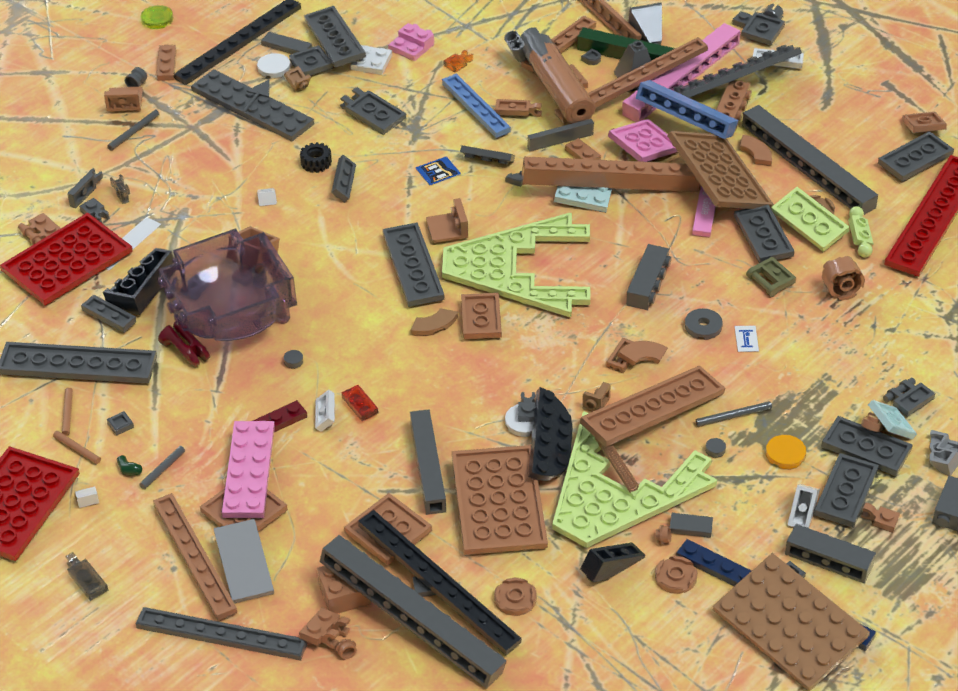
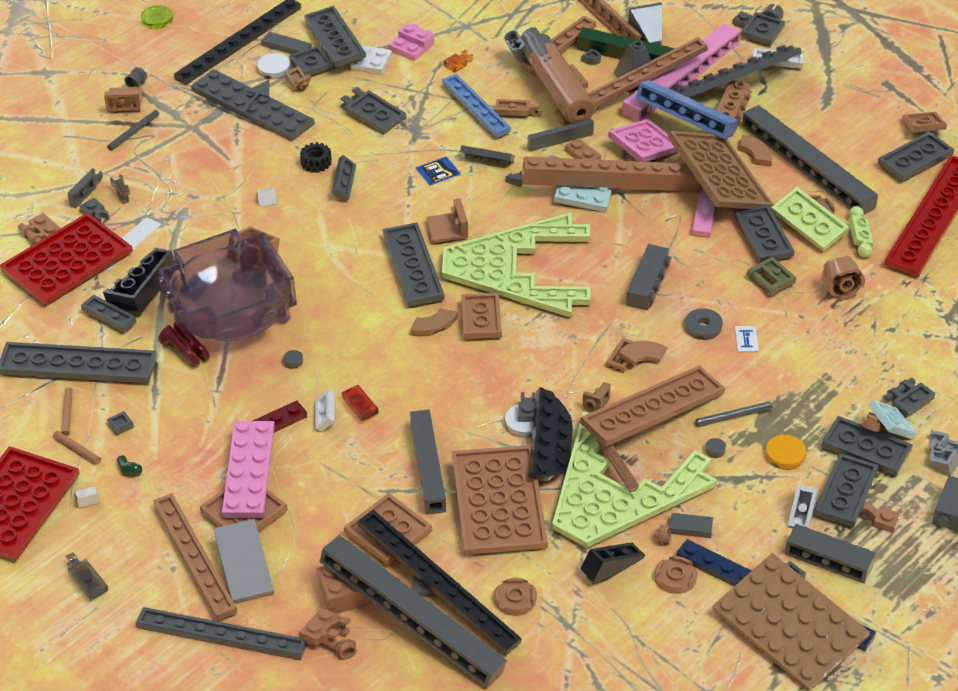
(162, 467): dark grey bar -> none
(166, 62): nougat plate -> none

